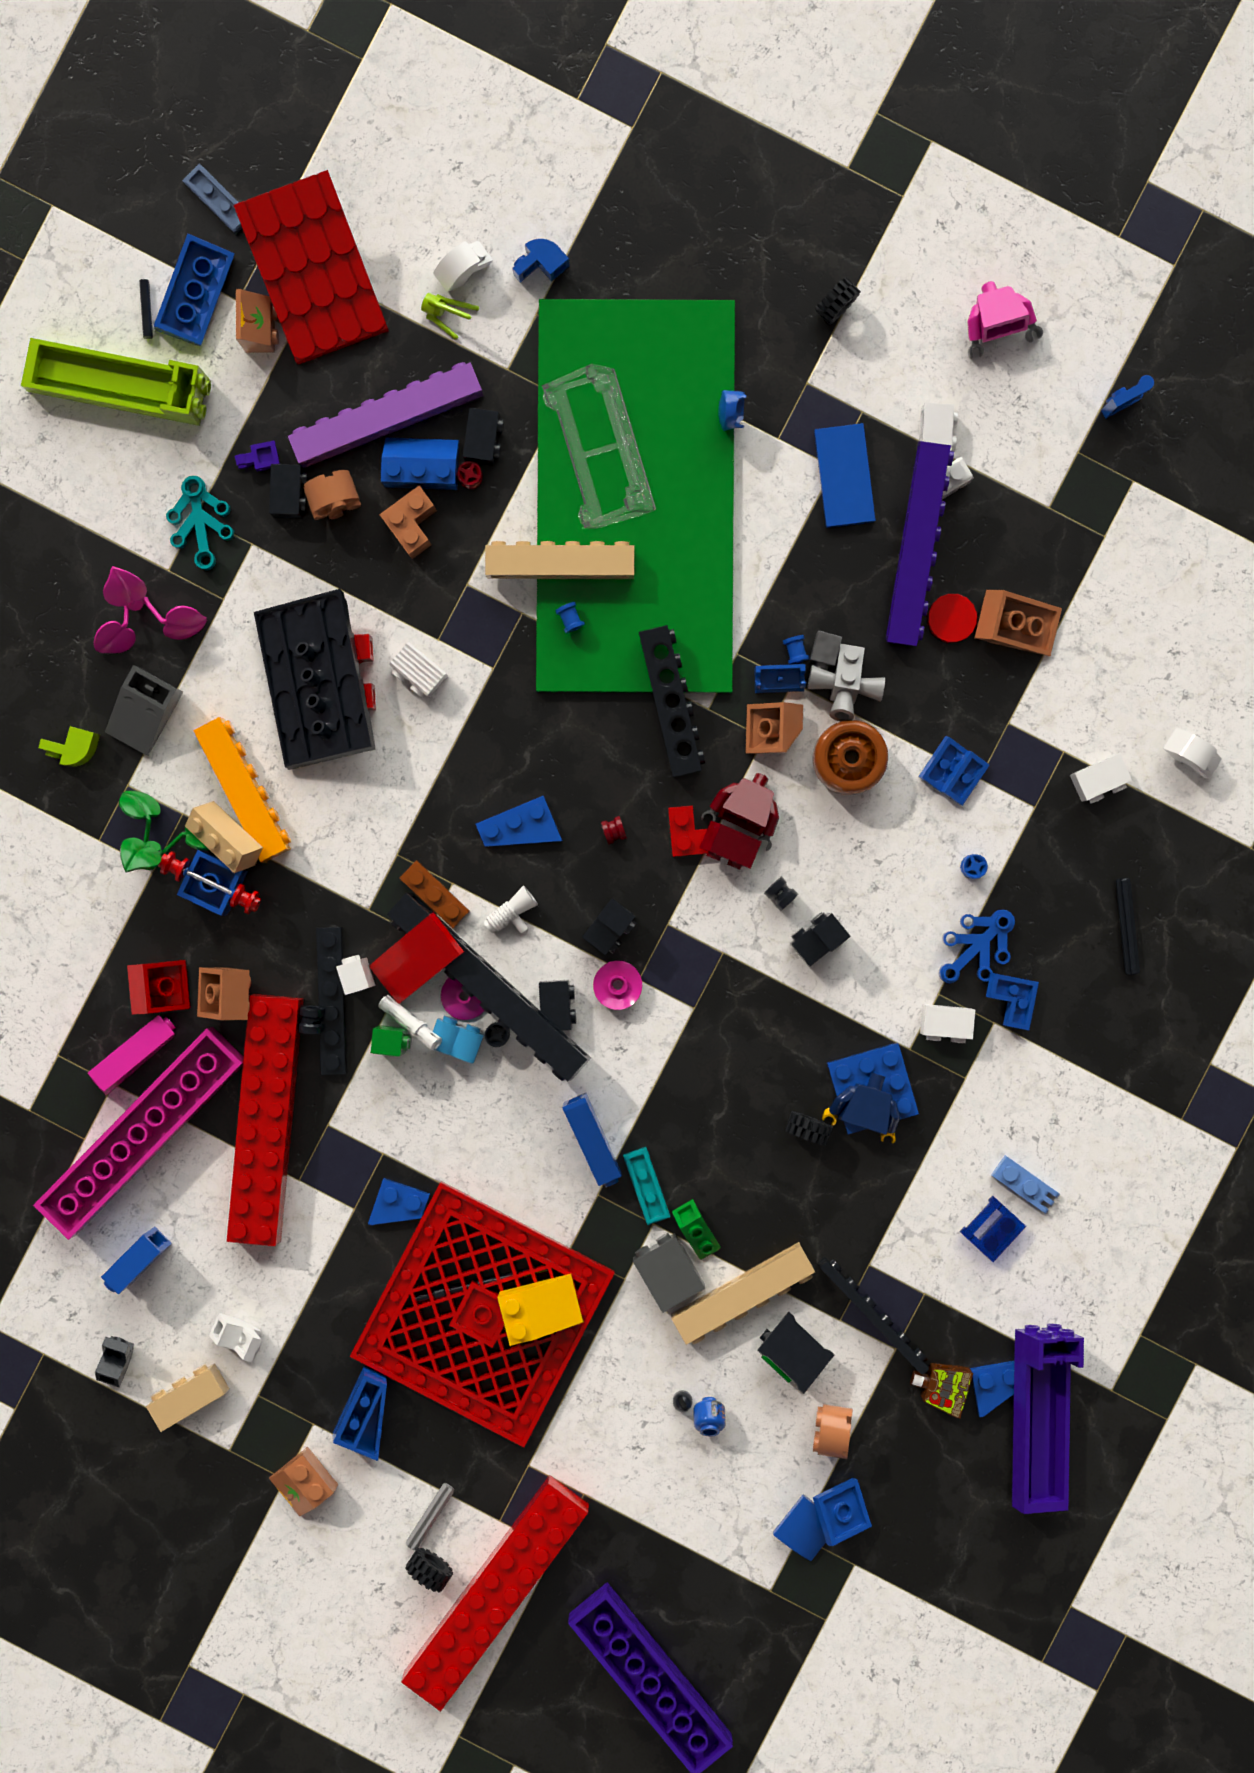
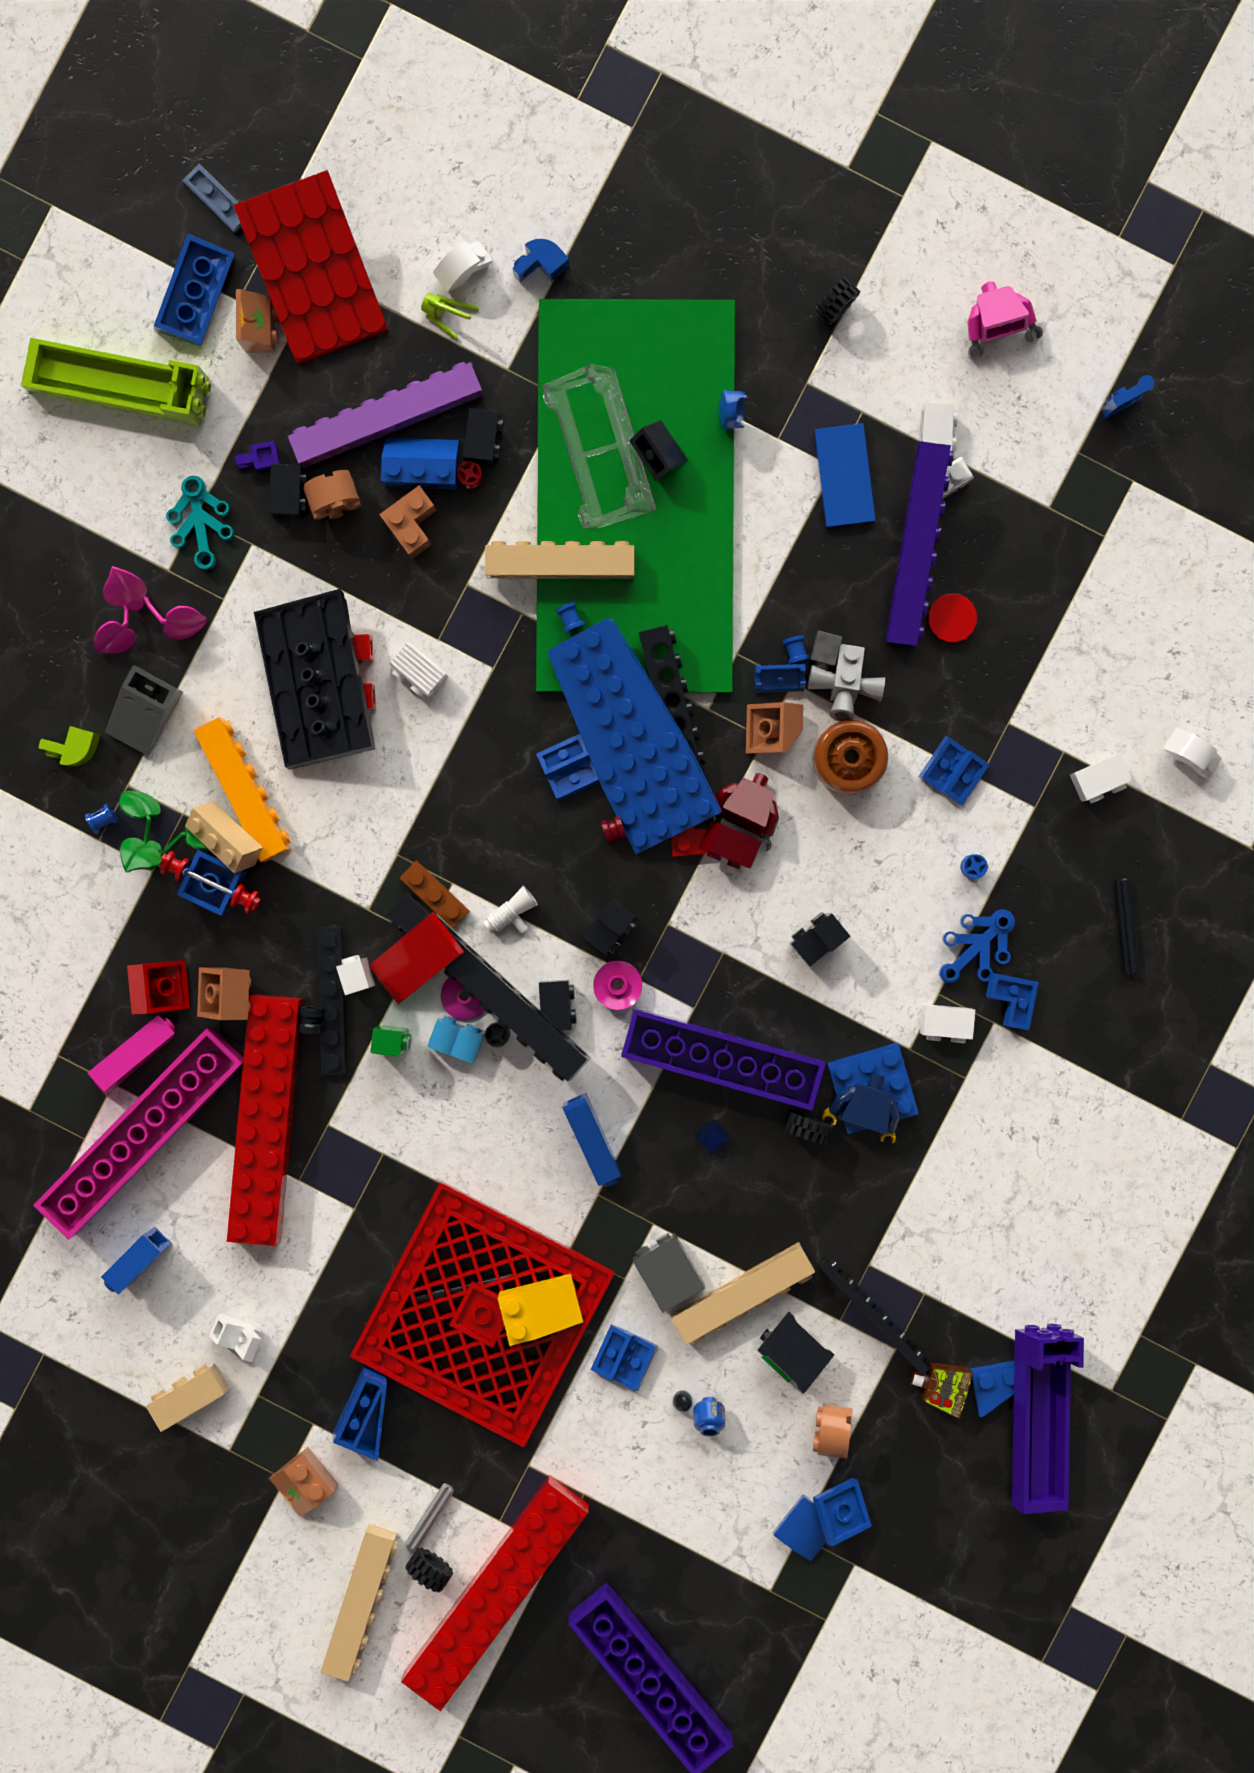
(101, 818): none -> blue bush
(114, 1360): black brick -> none
(146, 309): black piece -> none
(358, 1603): none -> tan brick
(398, 1203): blue wing -> none
(417, 1028): white pin -> none
(520, 825): blue wing -> none
(568, 767): none -> blue slope
(624, 1357): none -> blue slope
(631, 738): none -> blue wing
(646, 1185): teal tile -> none
(658, 450): none -> black brick
(695, 1229): green bracket -> none
(712, 1137): none -> clear blue plate
(723, 1059): none -> dark purple brick
(785, 897): black wheel -> none
(999, 1234): clear blue plate -> none
(1018, 622): nougat slope -> none
(1024, 1183): medium blue hinge -> none

